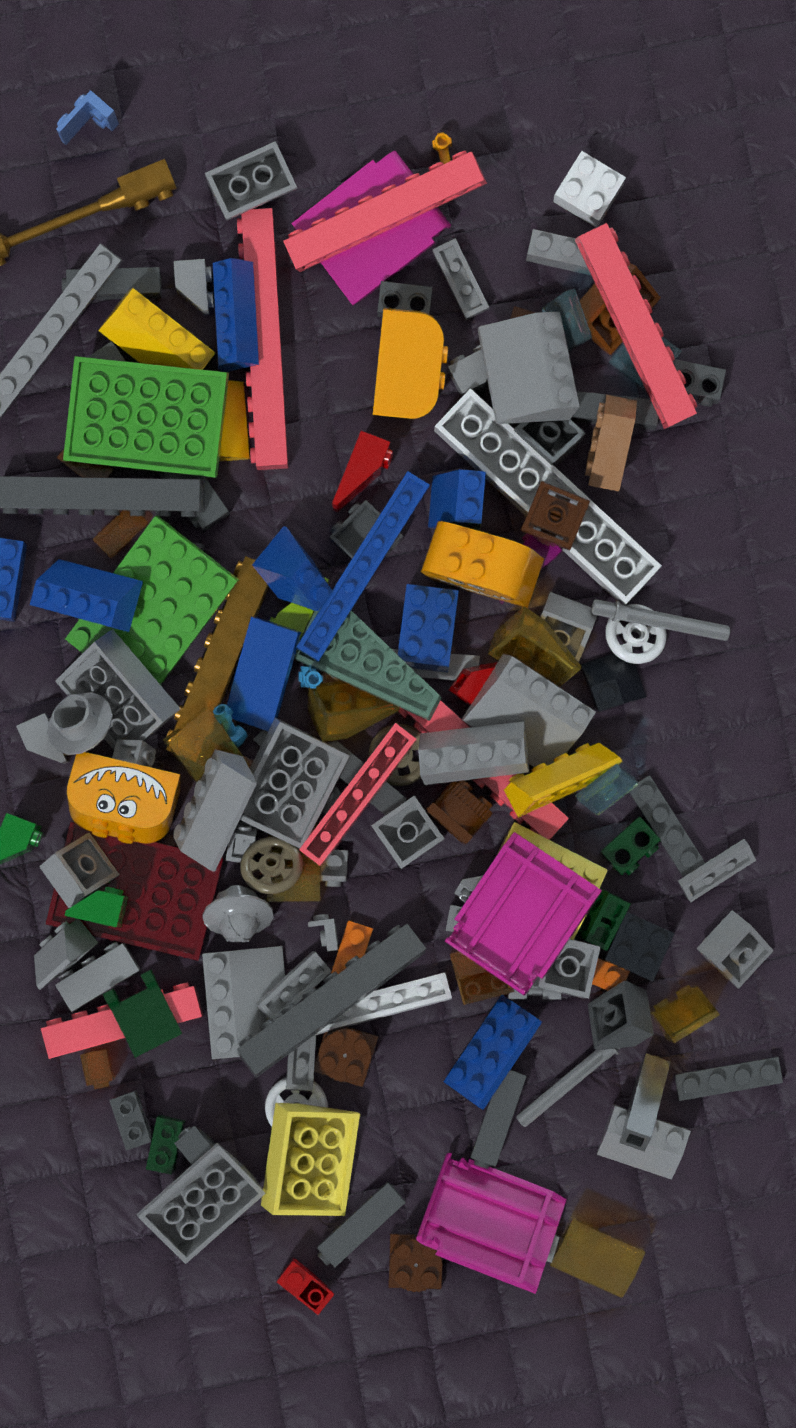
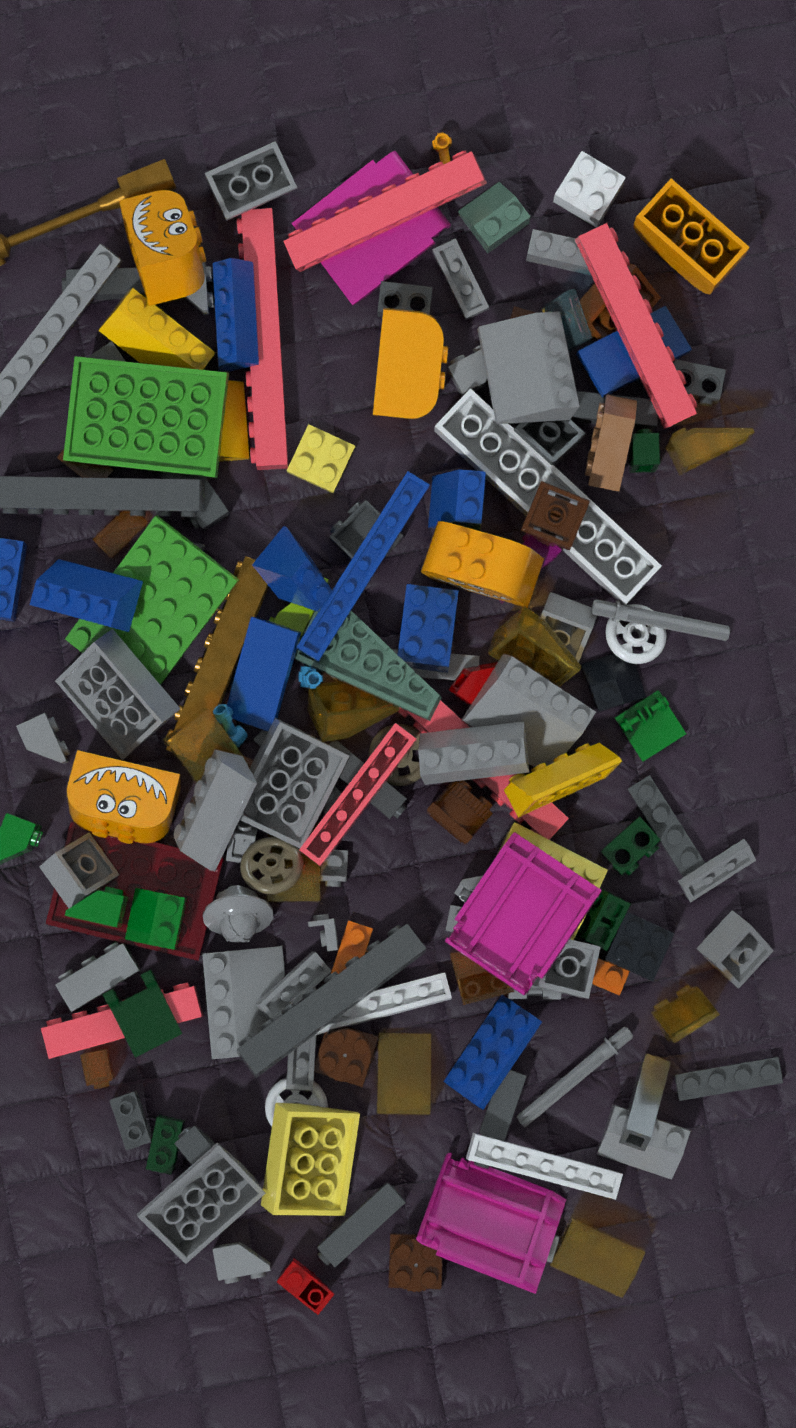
(62, 951): light grey slope -> none
(79, 723): light grey helmet -> none
(85, 108): medium blue bracket -> none
(134, 752): light grey bracket -> none
(156, 918): none -> green slope
(164, 245): none -> light orange brick
(238, 1260): none -> light grey slope
(321, 458): none -> light yellow plate
(364, 466): red slope -> none
(404, 1073): none -> clear yellow slope
(407, 832): light grey slope -> none
(494, 216): none -> sand green slope
(544, 1166): none -> white plate
(607, 789): clear light blue tile -> none
(610, 363): none -> blue tile
(620, 1017): dark grey slope -> none
(644, 452): none -> dark green brick
(650, 725): none -> green hinge
(689, 237): none -> light orange brick
(701, 445): none -> clear yellow slope

